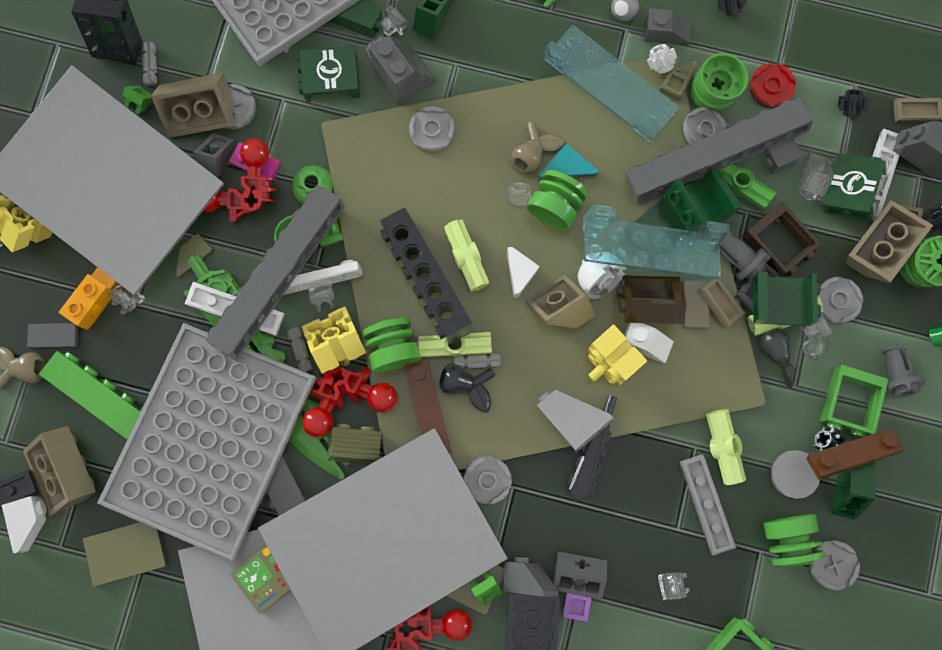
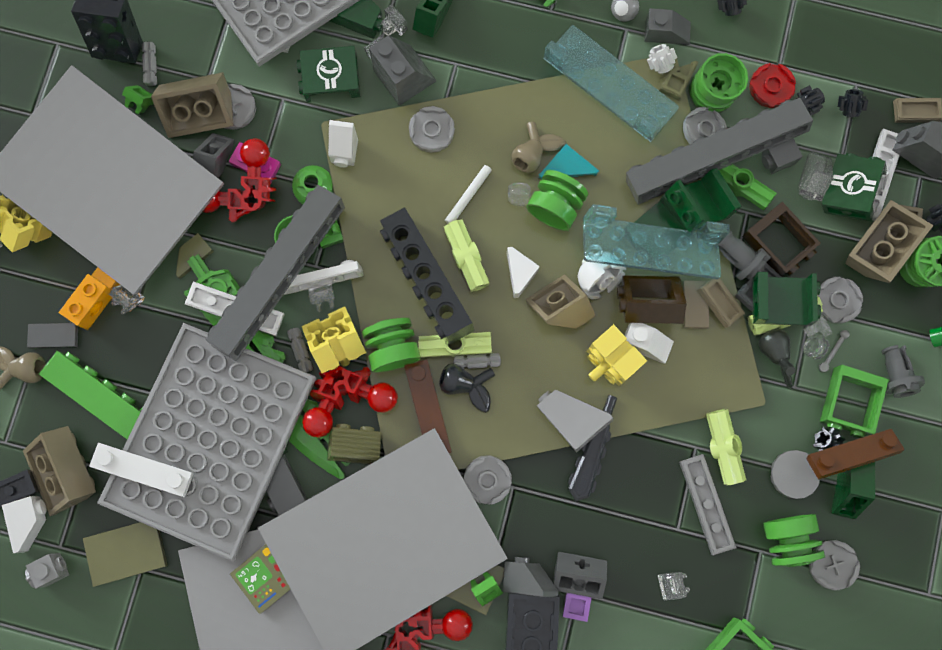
(46, 570): none -> light grey brick
(141, 469): none -> white plate
(342, 143): none -> white slope
(469, 193): none -> white bar
(812, 99): none -> black gear
(824, 367): none -> light grey hinge

